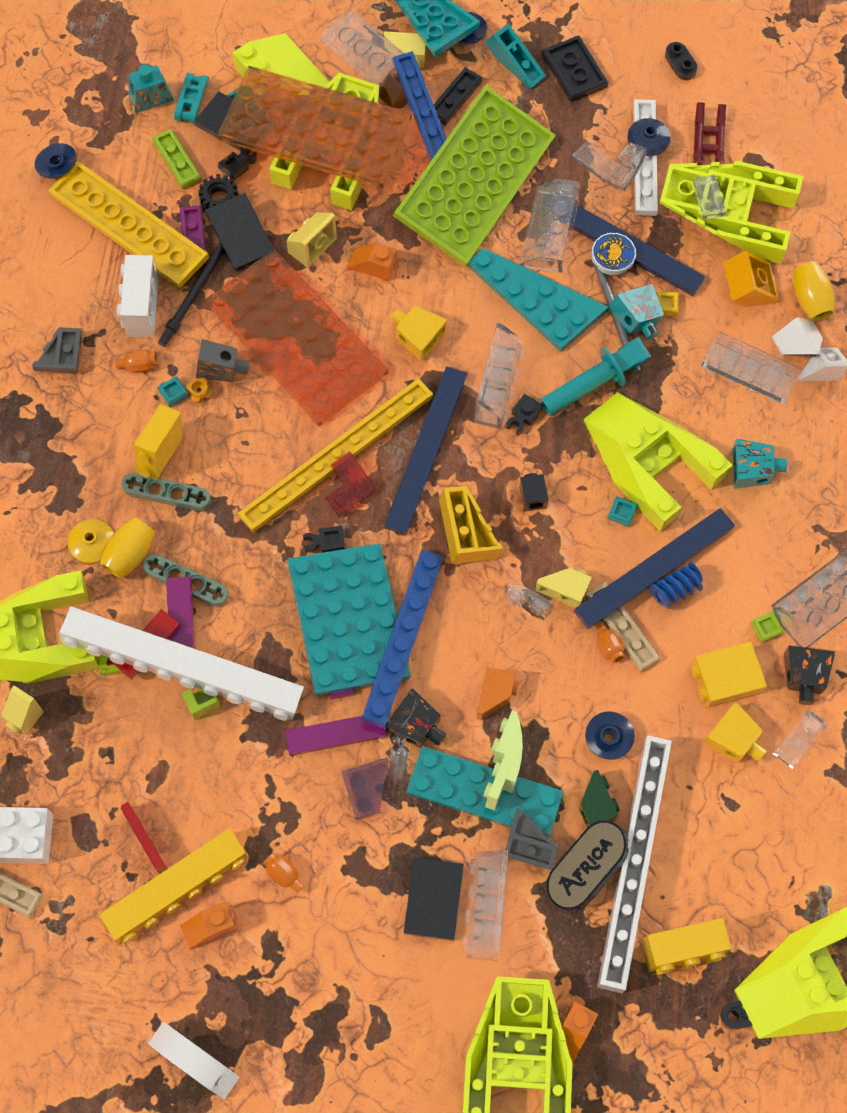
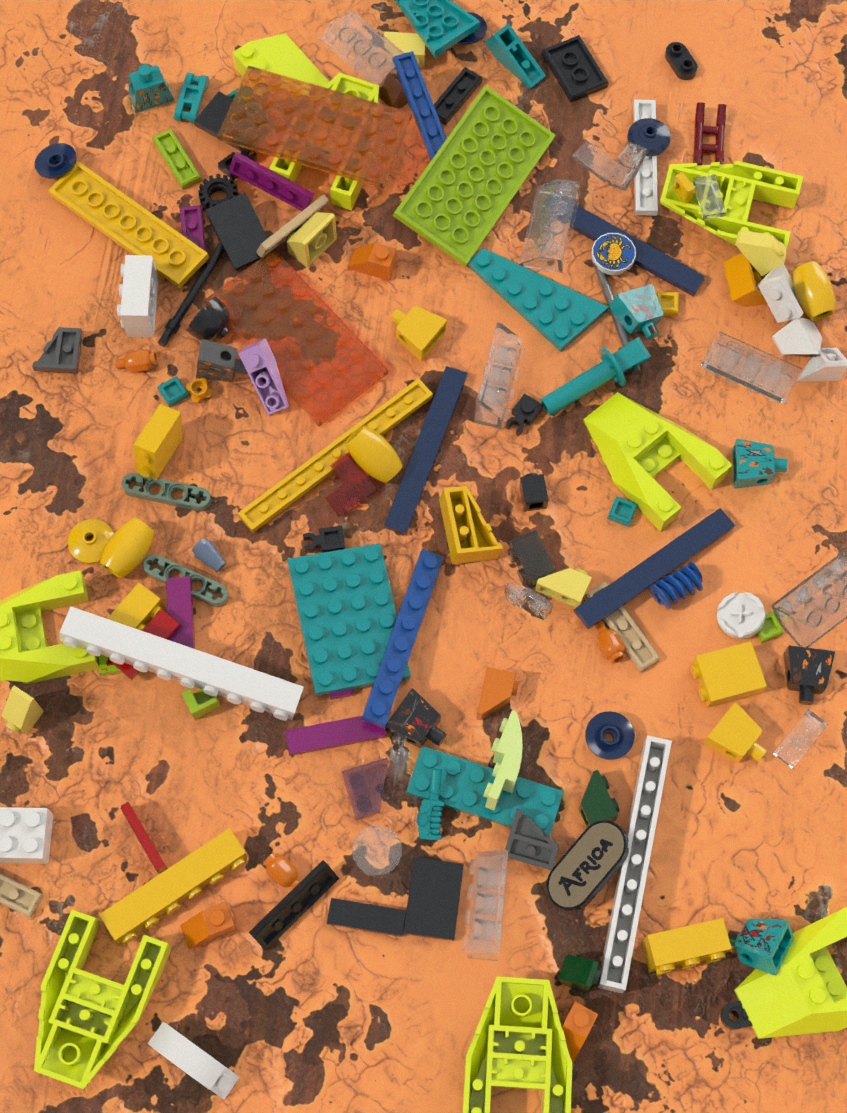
(85, 1014): none -> neon yellow wedge
(137, 608): none -> yellow brick
(208, 554): none -> sand blue cone
(210, 321): none -> black cylinder
(264, 375): none -> lavender slope
(270, 182): none -> magenta tile
(292, 226): none -> tan tile
(294, 905): none -> black tile
(366, 917): none -> black tile
(373, 454): none -> yellow piece
(377, 850): none -> clear tile
(430, 810): none -> teal piece
(530, 558): none -> clear smoke brick
(579, 973): none -> dark green slope
(683, 187): none -> yellow tile
(741, 615): none -> white tile
(761, 250): none -> light yellow slope
(762, 943): none -> teal torso
(780, 295): none -> white bracket

